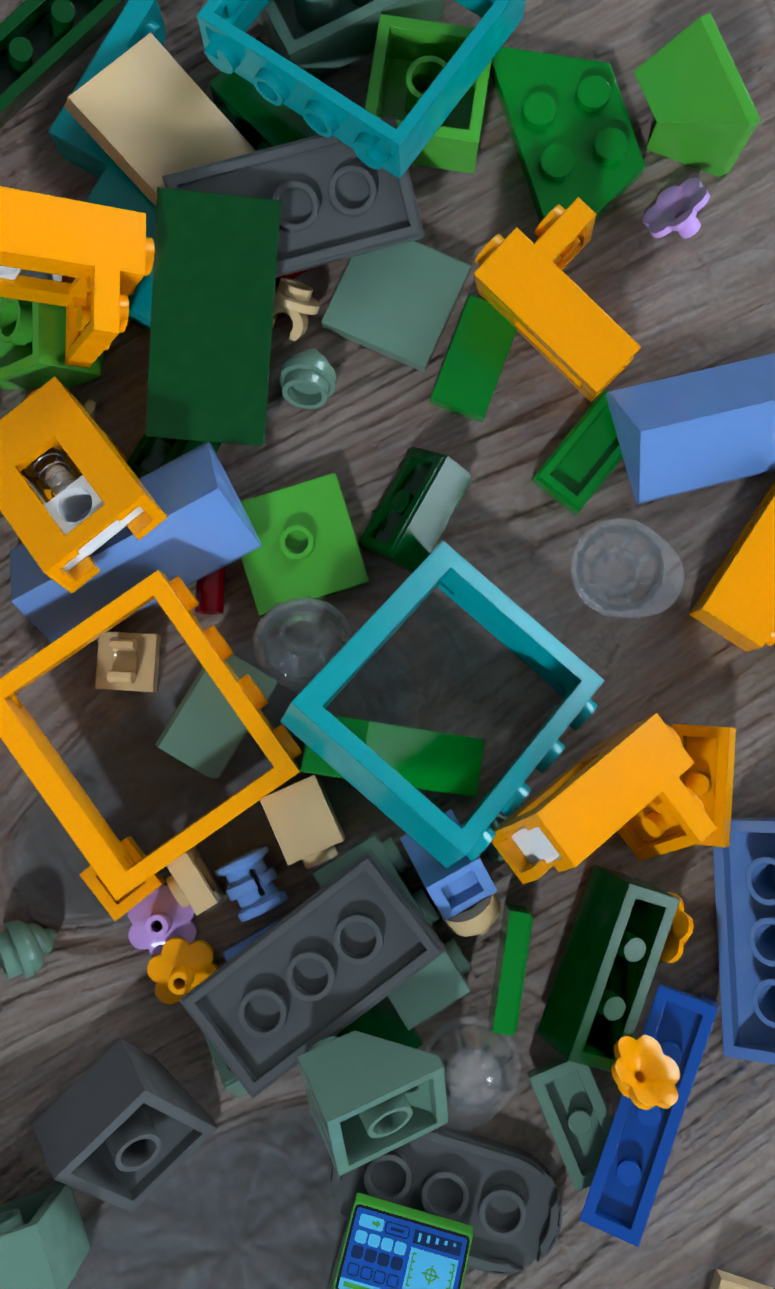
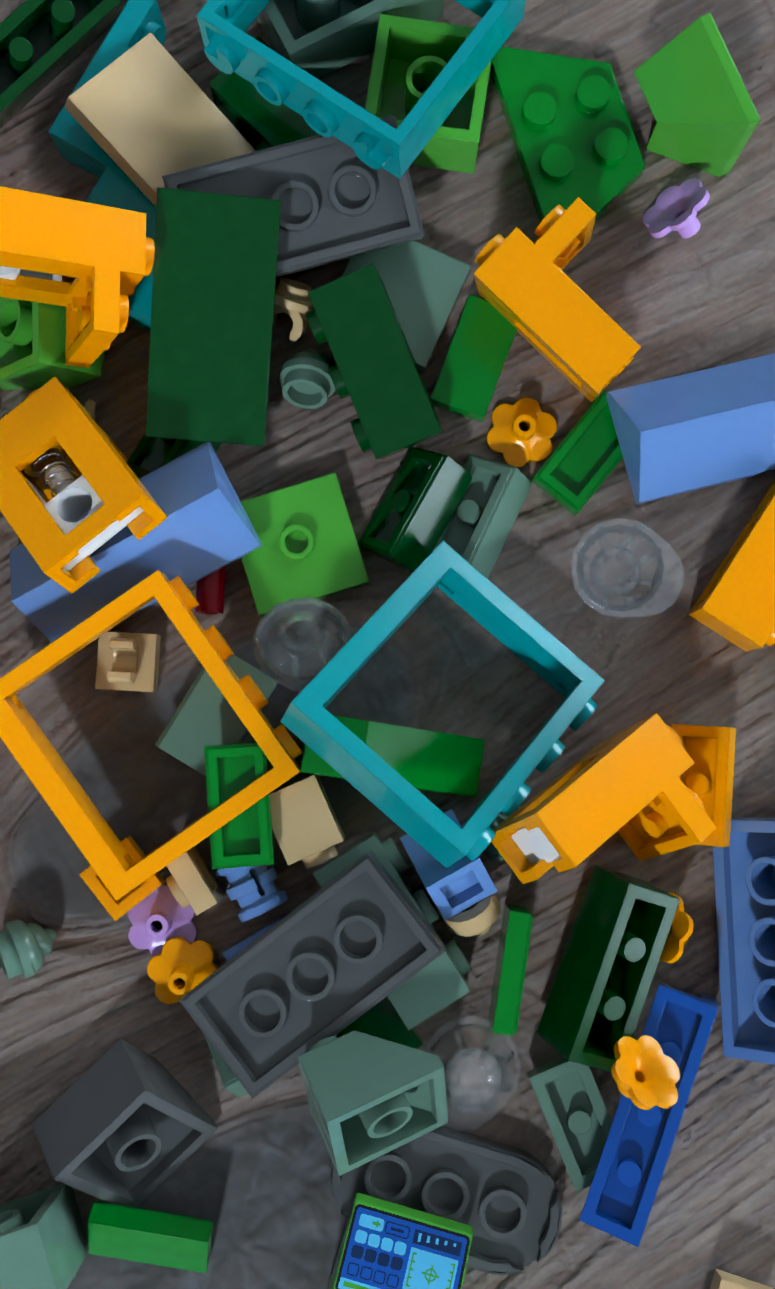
(150, 1237): none -> green tile
(249, 836): none -> green tile
(373, 363): none -> dark green brick
(486, 512): none -> sand green slope
(521, 446): none -> light orange plant

